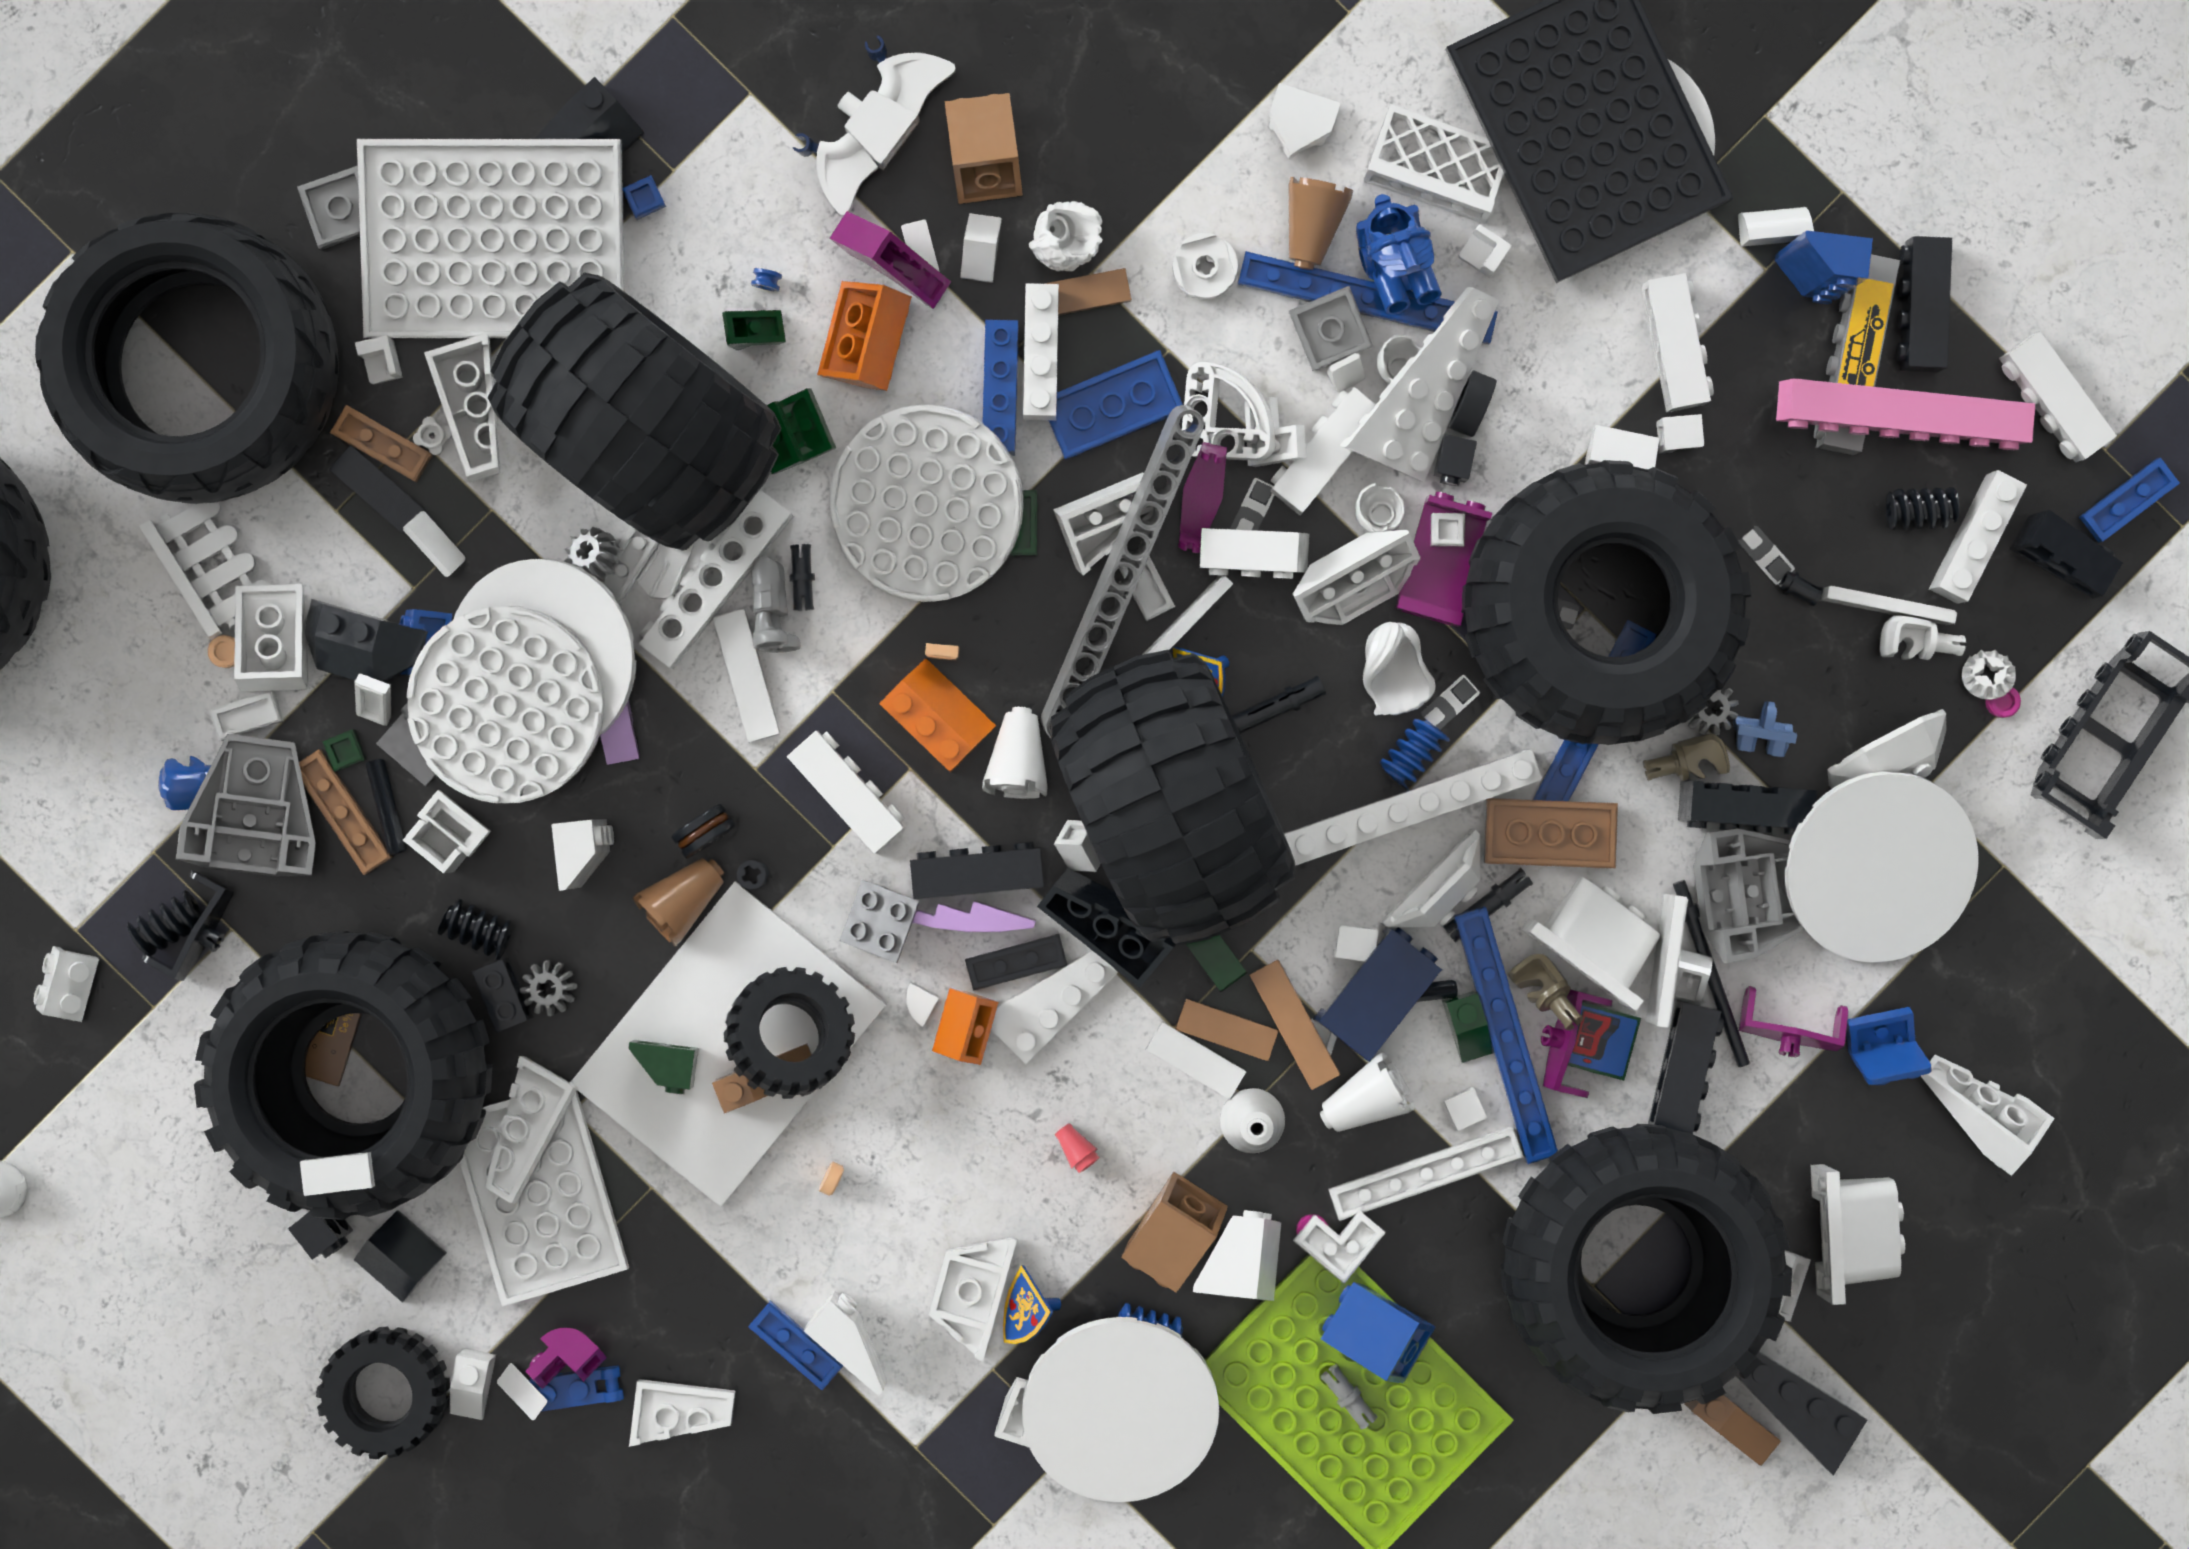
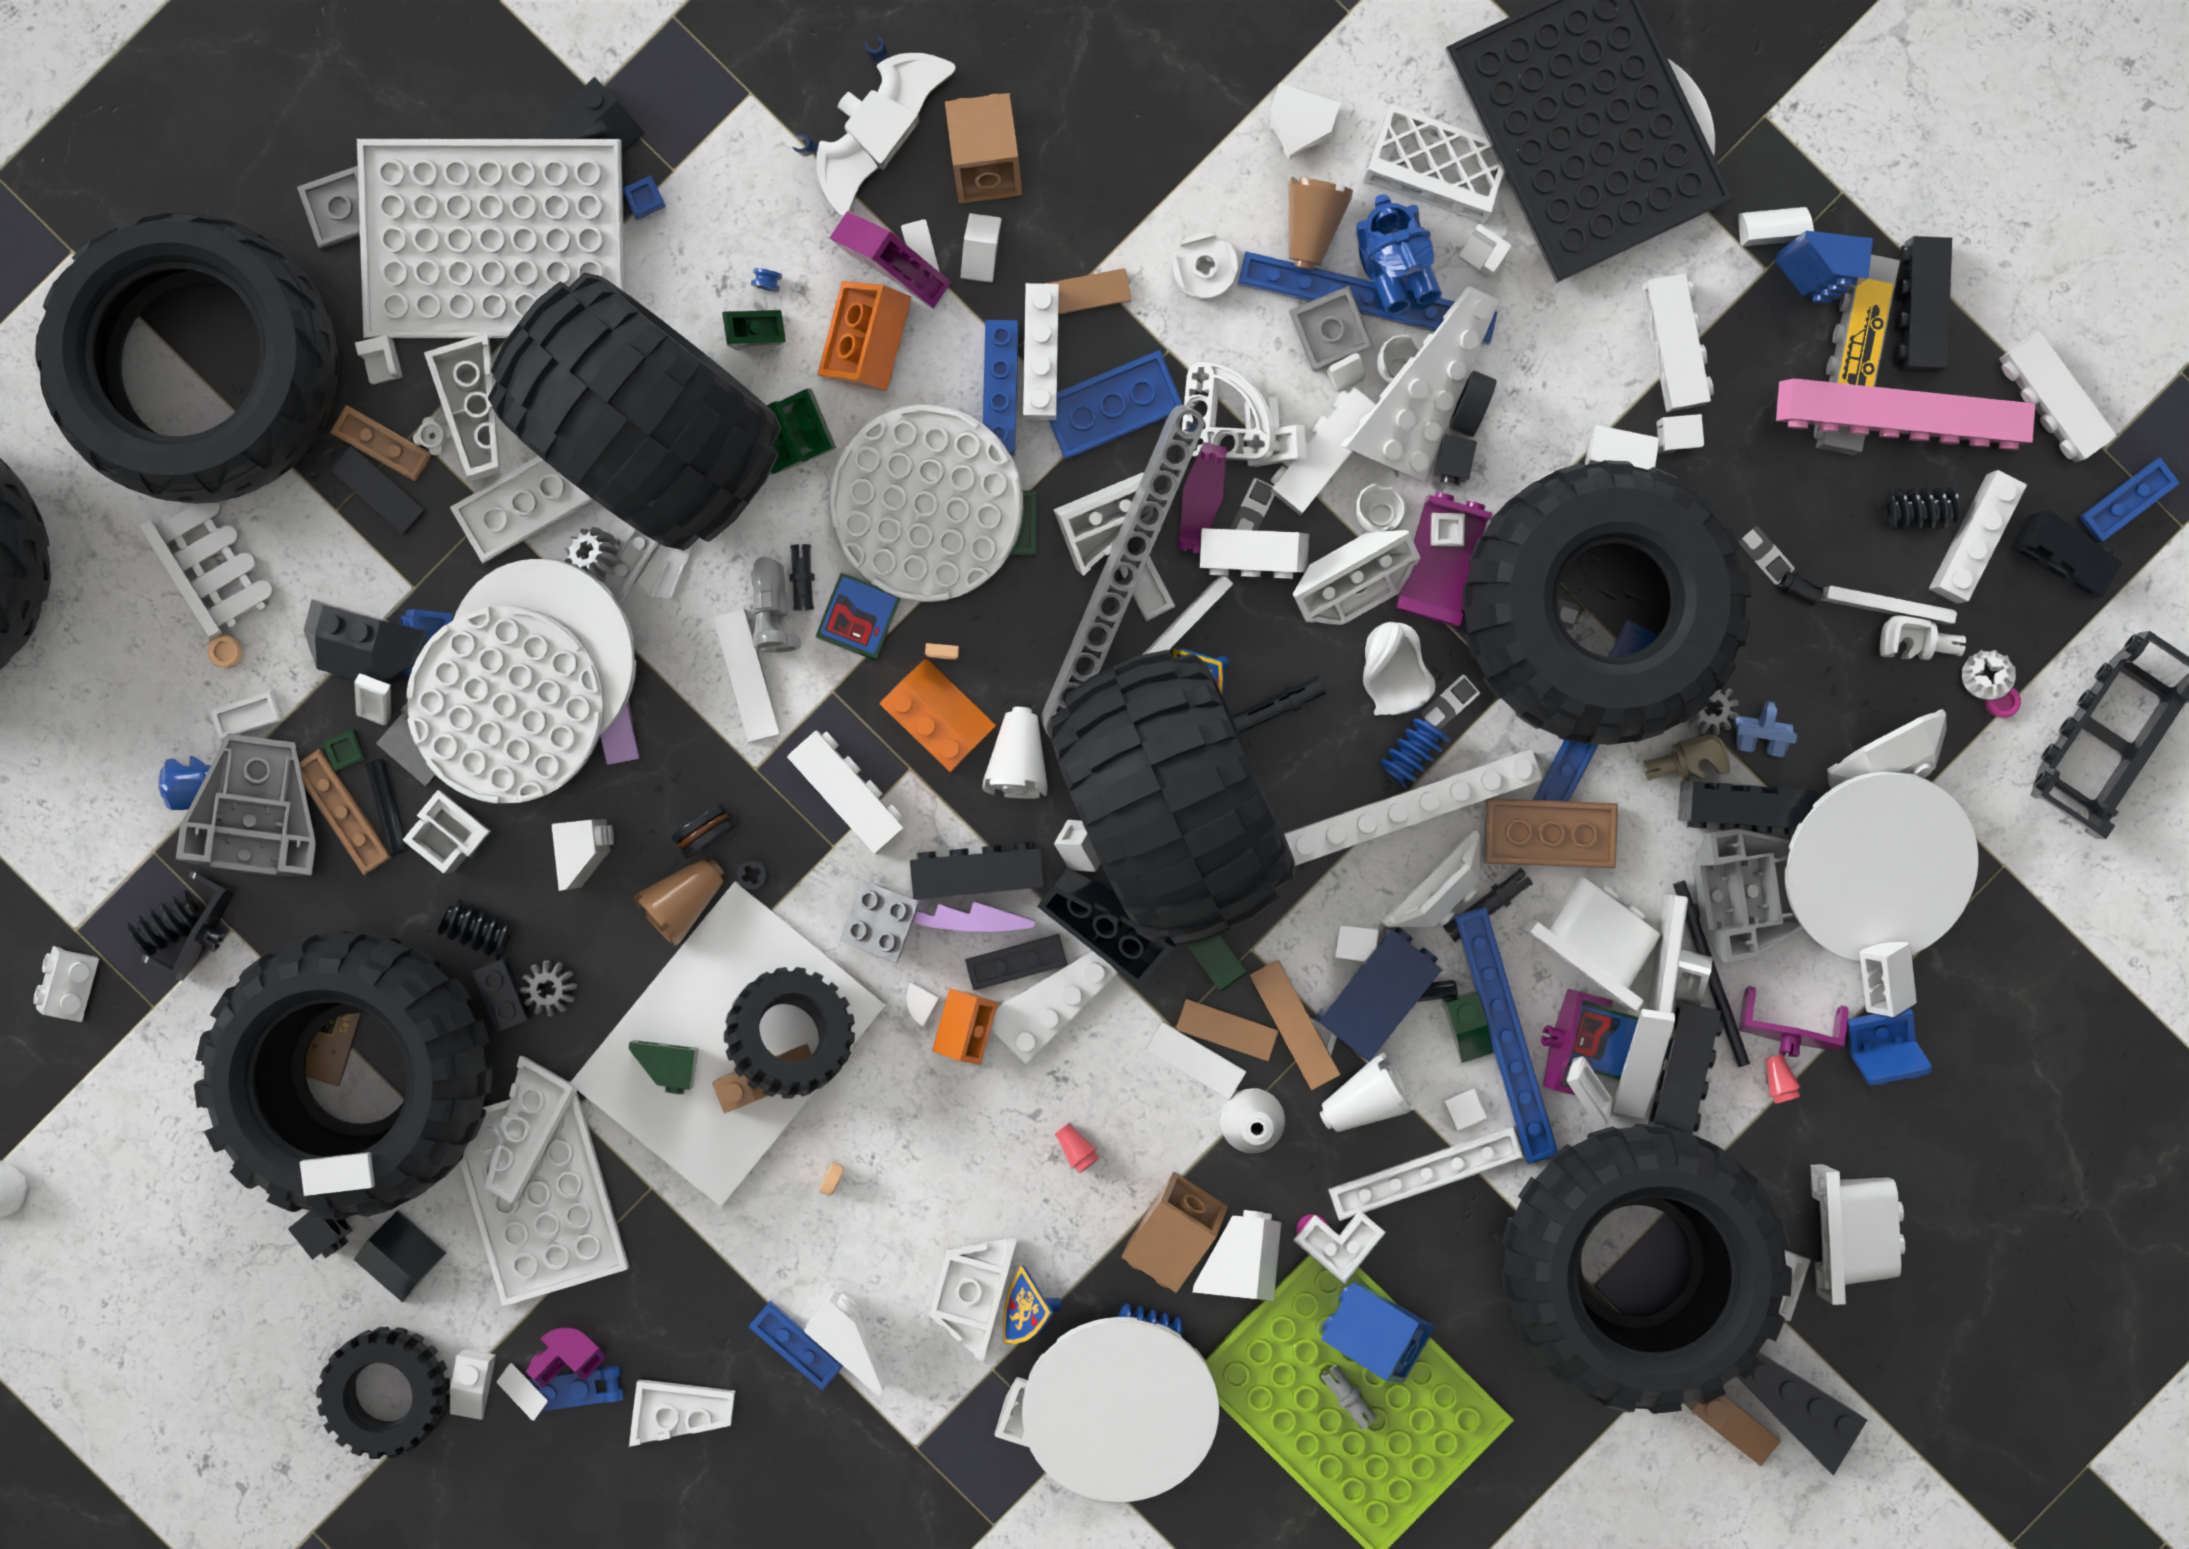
(270, 638): white slope -> none
(434, 543): white slope -> none
(517, 508): none -> white tile
(654, 635): white brick -> none
(858, 617): none -> slope
(1066, 235): white hair -> none
(1541, 971): dark tan piece -> none
(1590, 1091): none -> white tile
(1643, 1063): none -> white tile
(1781, 1080): none -> coral cone
(1888, 978): none -> white brick
(1997, 1123): white wedge -> none

